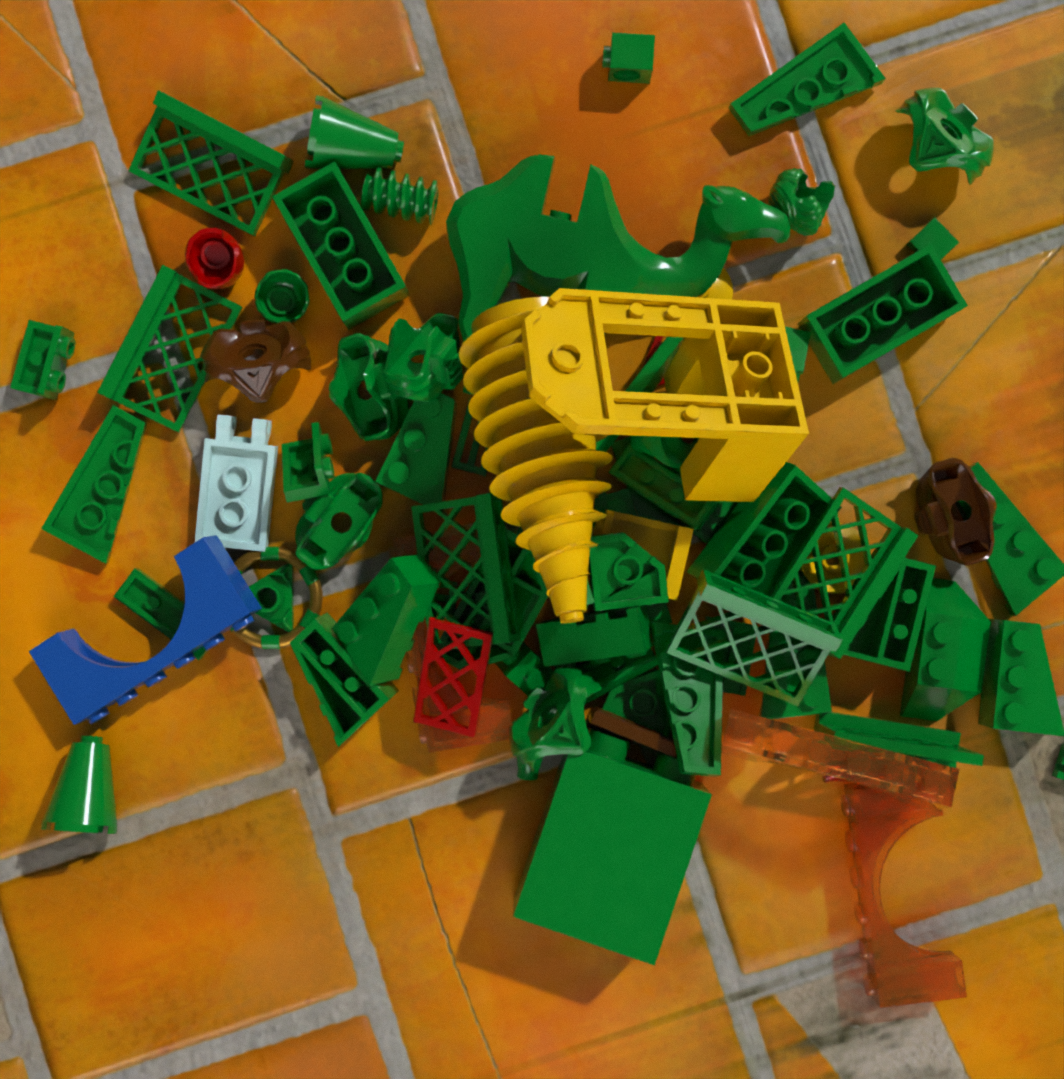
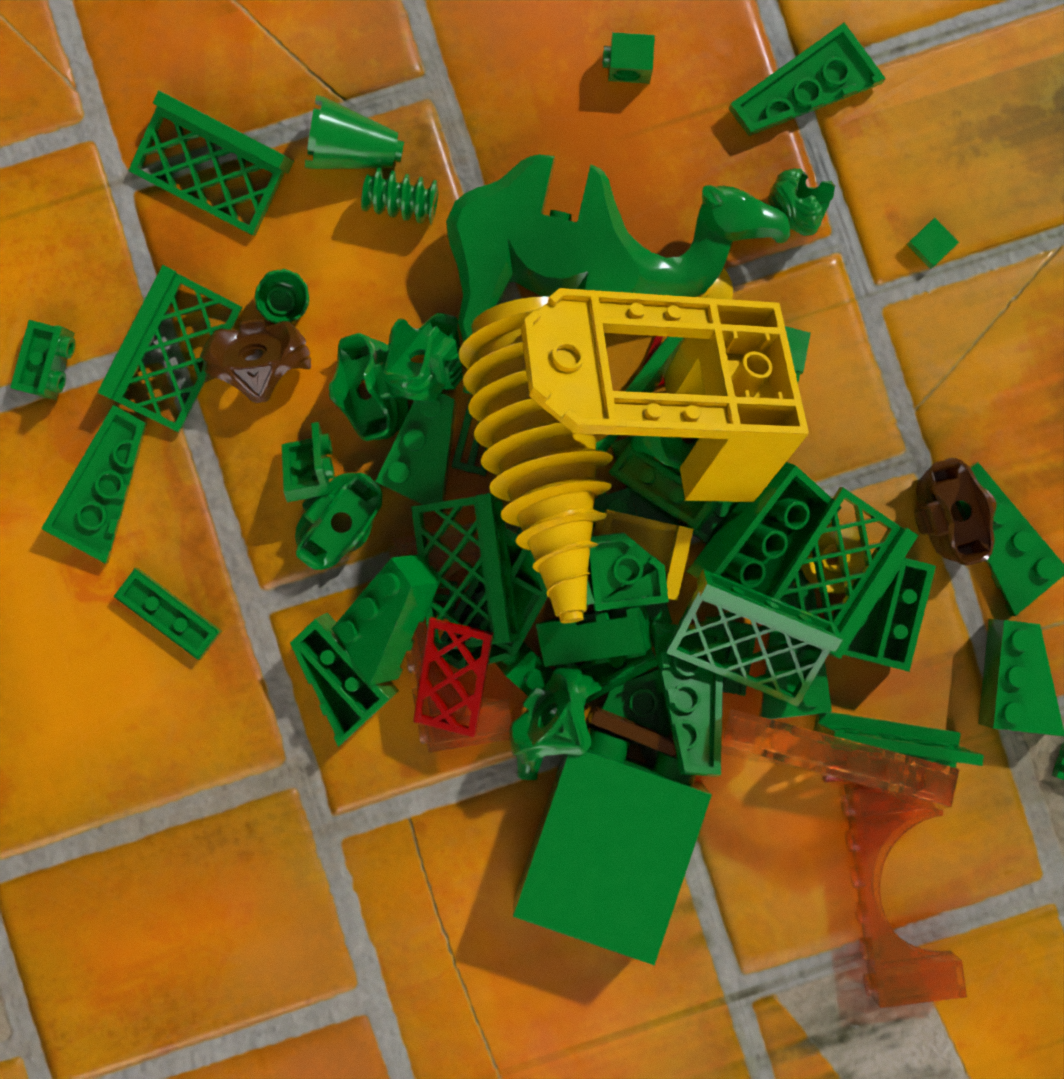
(84, 790): green cone -> none
(214, 258): red hair -> none
(214, 603): blue arch -> none
(237, 486): light aqua tile -> none
(276, 597): green piece -> none
(341, 245): green brick -> none
(882, 313): green brick -> none
(946, 134): green piece -> none
(947, 655): green wedge -> none

